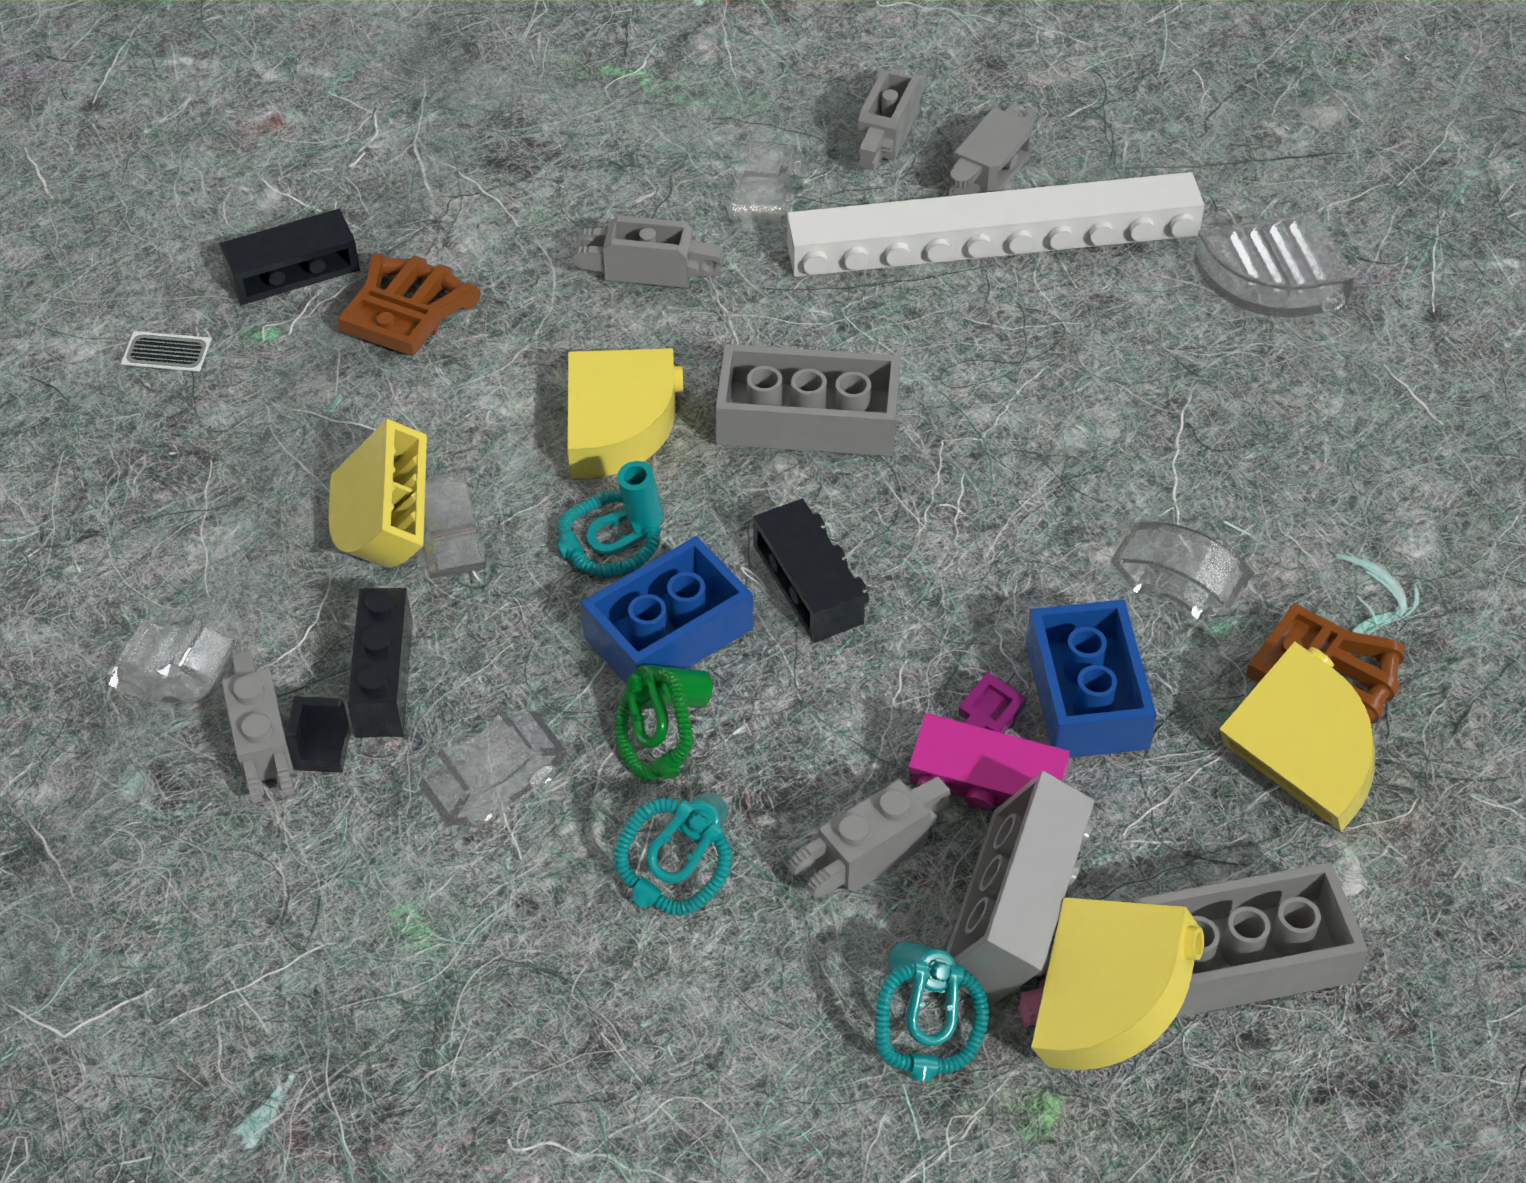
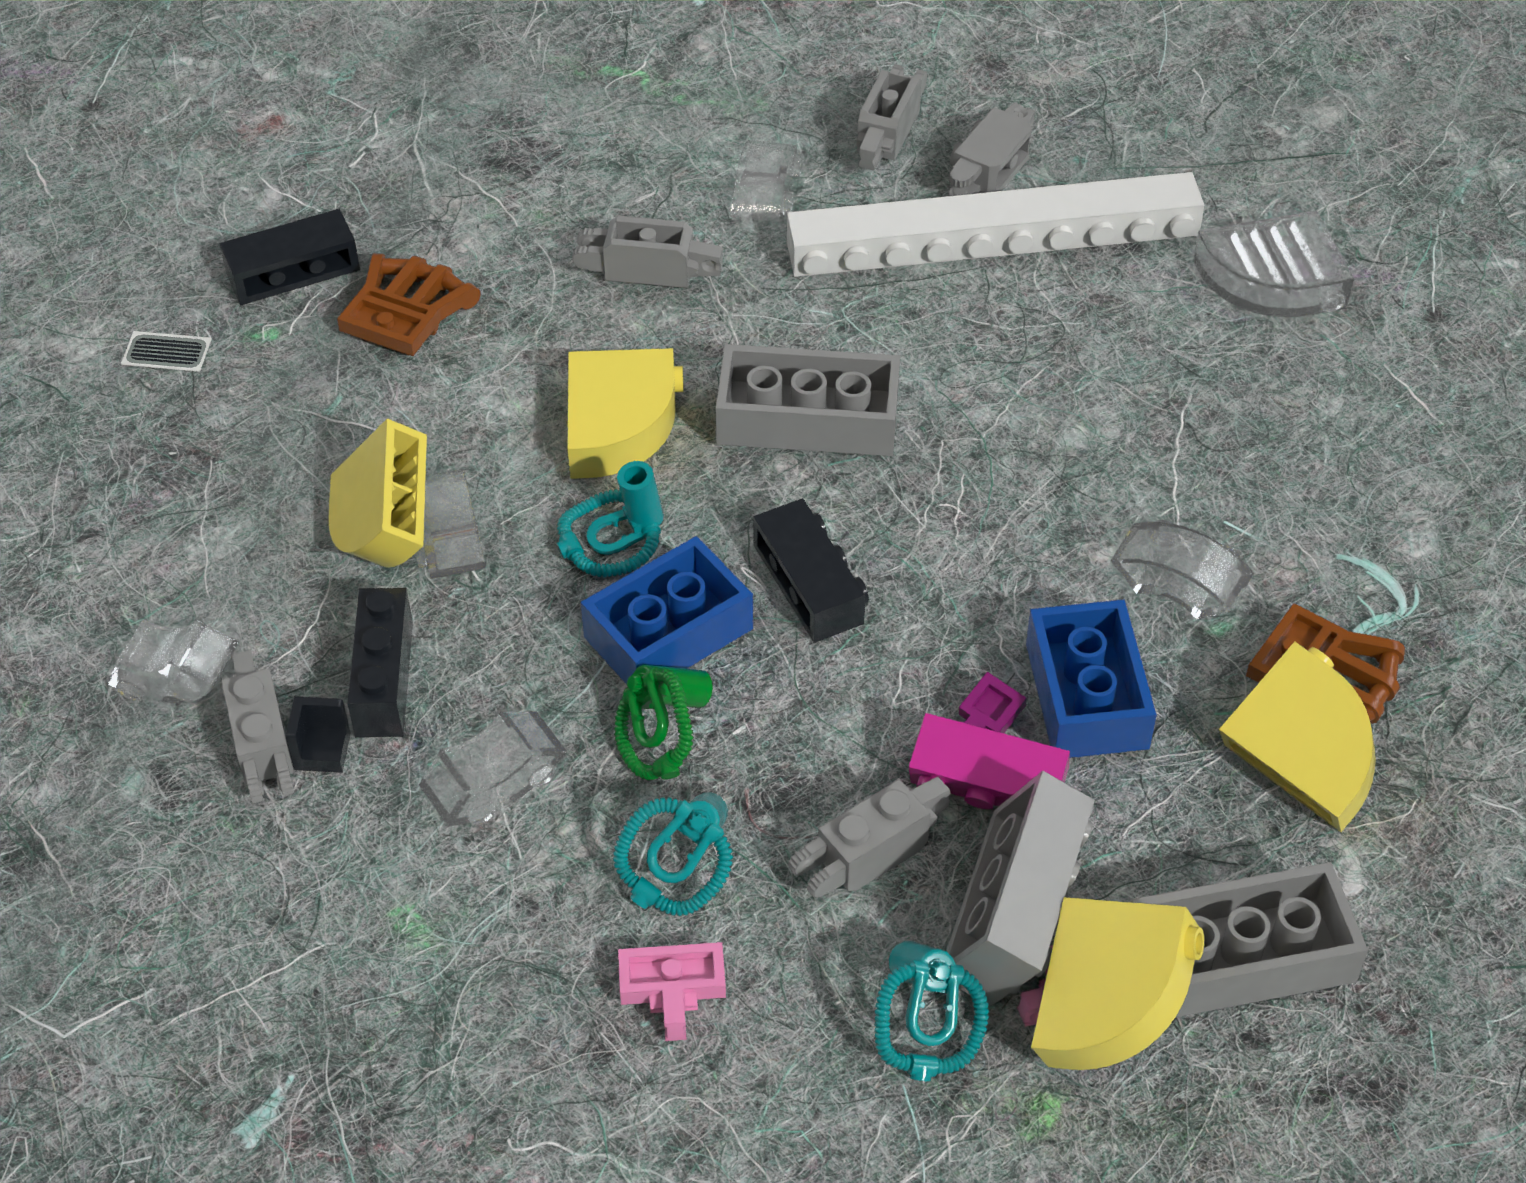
(672, 980): none -> bright pink hinge

